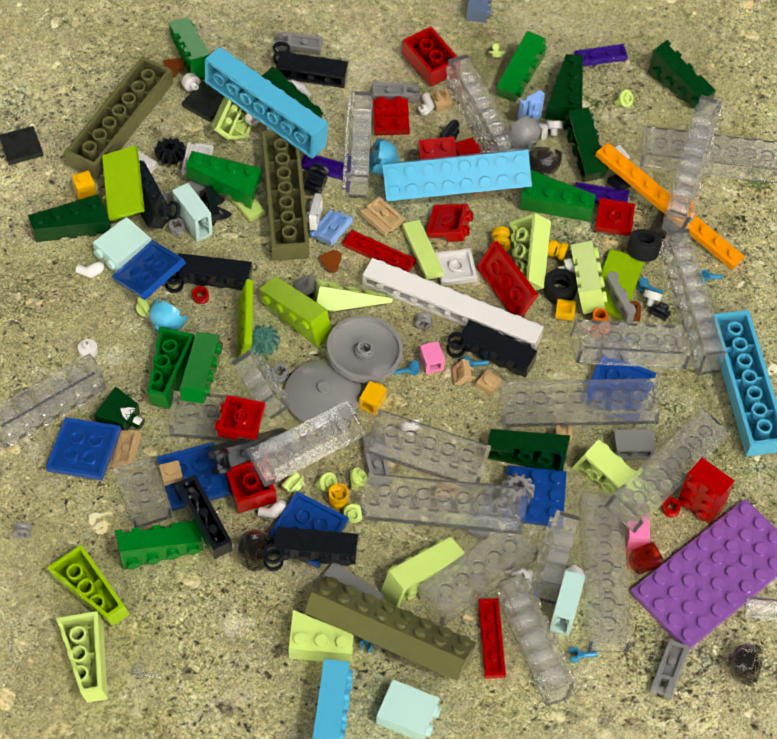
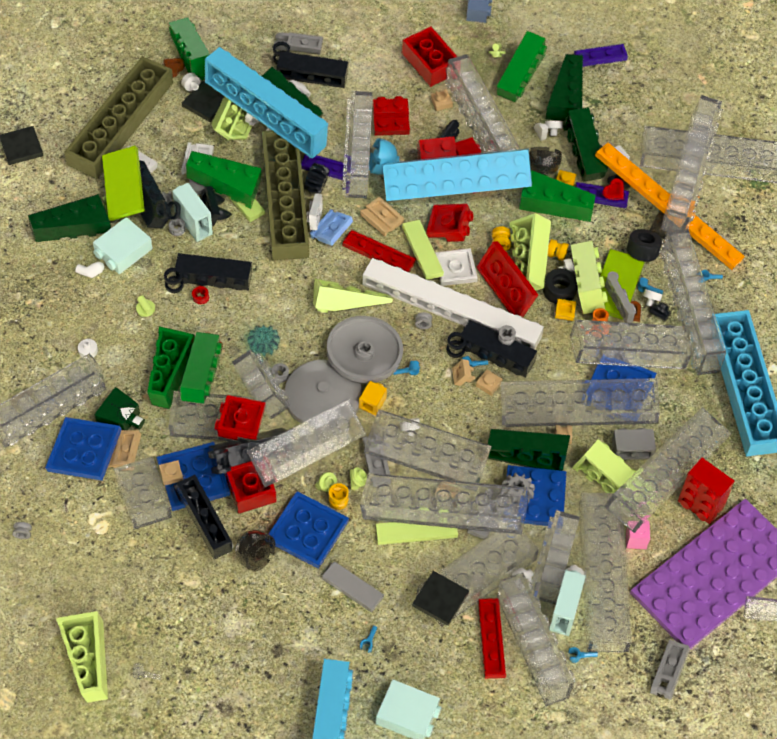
(83, 185): yellow brick -> none
(84, 579): lime wedge -> none
(148, 269): blue plate -> none
(158, 544): green wedge -> none
(166, 316): medium azure cylinder -> none
(170, 151): black gear -> none
(245, 318): lime tile -> none
(274, 511): white arm -> none
(292, 483): yellowish green plate -> none
(297, 310): lime wedge -> none
(305, 284): light grey plate -> none
(311, 546): black hinge -> none
(318, 640): yellowish green wedge -> none
(331, 261): dark orange tile -> none
(353, 512): yellowish green plate -> none
(390, 627): olive brick -> none
(391, 90): light grey hinge -> none
(401, 532): none -> yellowish green tile
(403, 579): yellowish green wedge -> none
(427, 106): white arm -> none
(432, 357): bright pink brick -> none
(440, 598): none -> pearl dark grey tile
(507, 330): none -> light grey bush
(526, 132): light grey cylinder -> none
(532, 105): light blue plate -> none
(566, 177): none -> yellow plate
(615, 190): none -> red tile
(615, 217): red plate -> none
(625, 99): yellowish green plate -> none
(645, 558): clear red brick -> none
(668, 511): red bush -> none
(678, 76): dark green wedge -> none
(745, 663): clear smoke cylinder -> none

